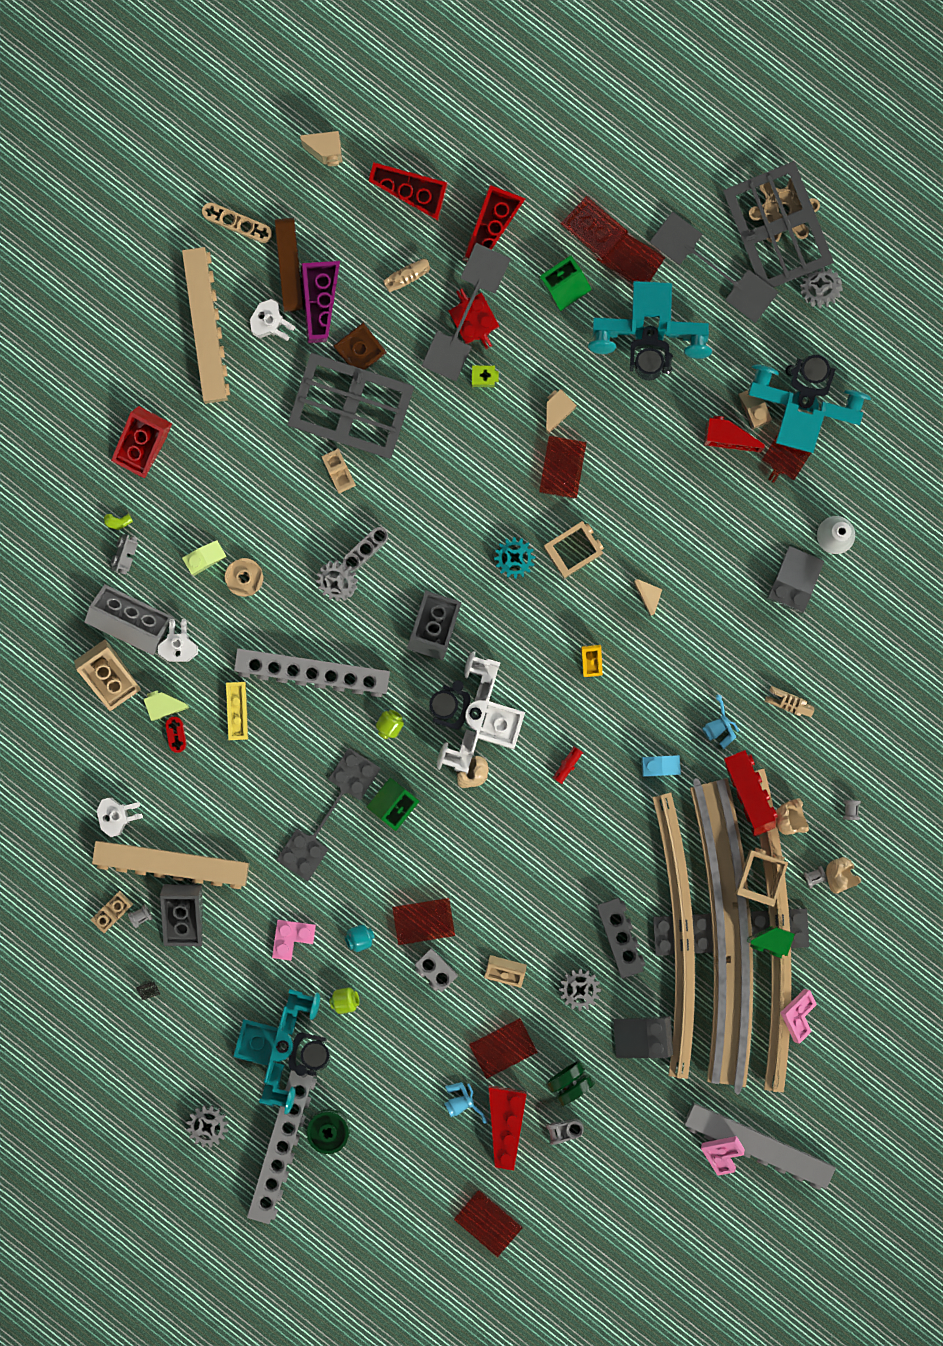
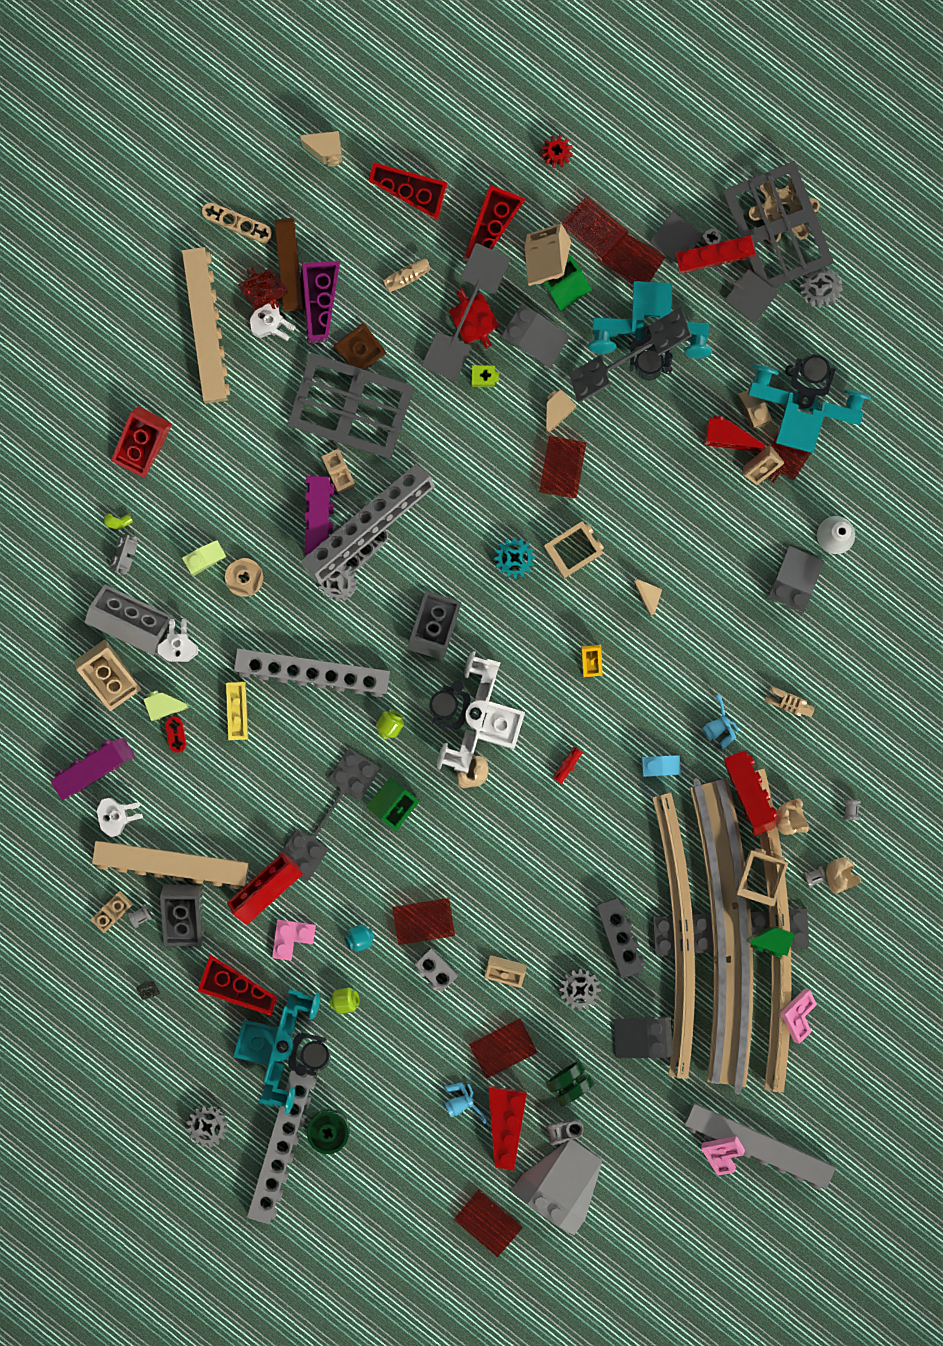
(92, 767): none -> magenta wedge
(231, 986): none -> red wedge
(262, 288): none -> clear red plate
(264, 888): none -> red brick
(318, 511): none -> magenta wedge
(367, 523): none -> light grey brick
(535, 336): none -> dark grey slope
(546, 254): none -> tan slope
(561, 1185): none -> light grey wedge
(564, 151): none -> red gear
(665, 335): none -> dark grey hinge
(715, 254): none -> red brick
(717, 237): none -> light grey bush
(762, 465): none -> tan slope

